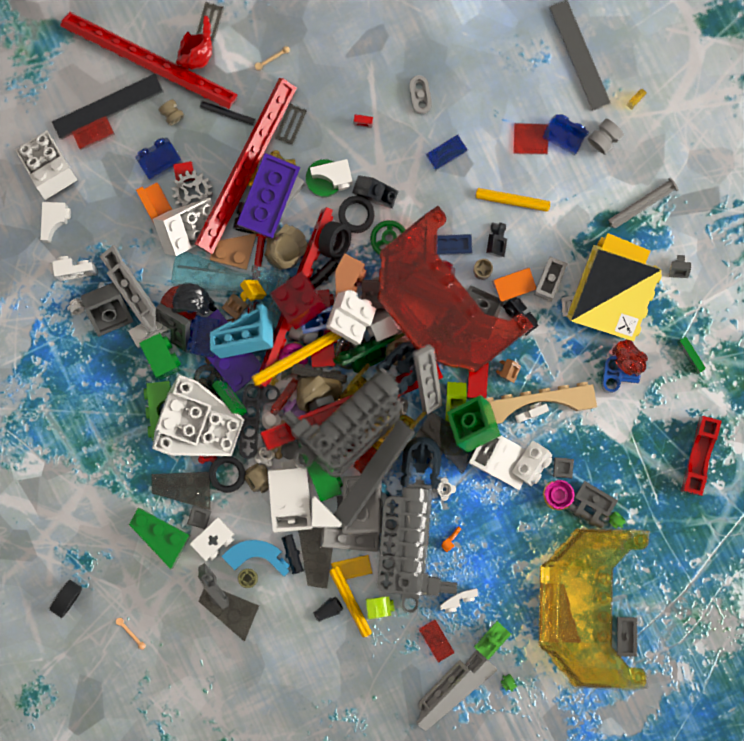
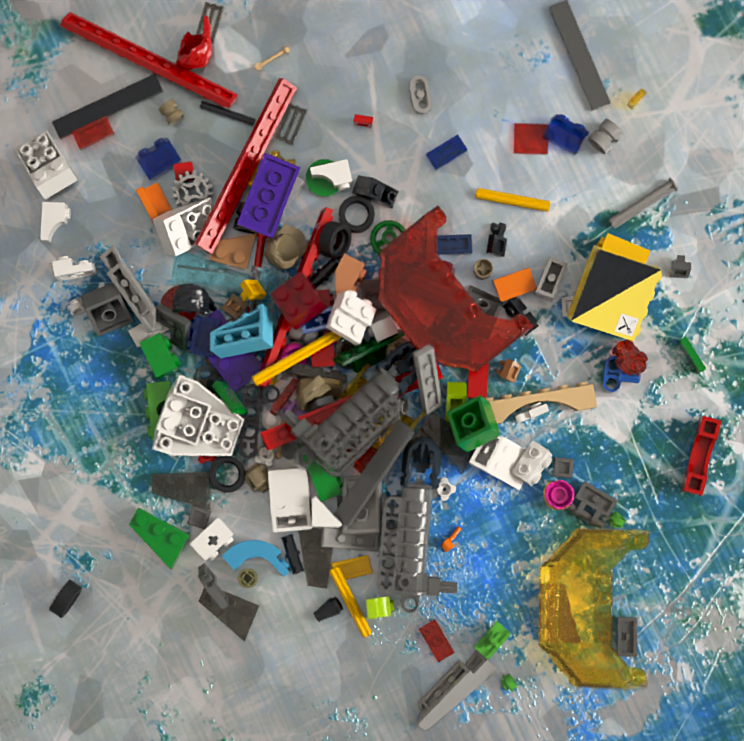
(141, 645): light nougat hinge -> none
(453, 602): white slope -> none

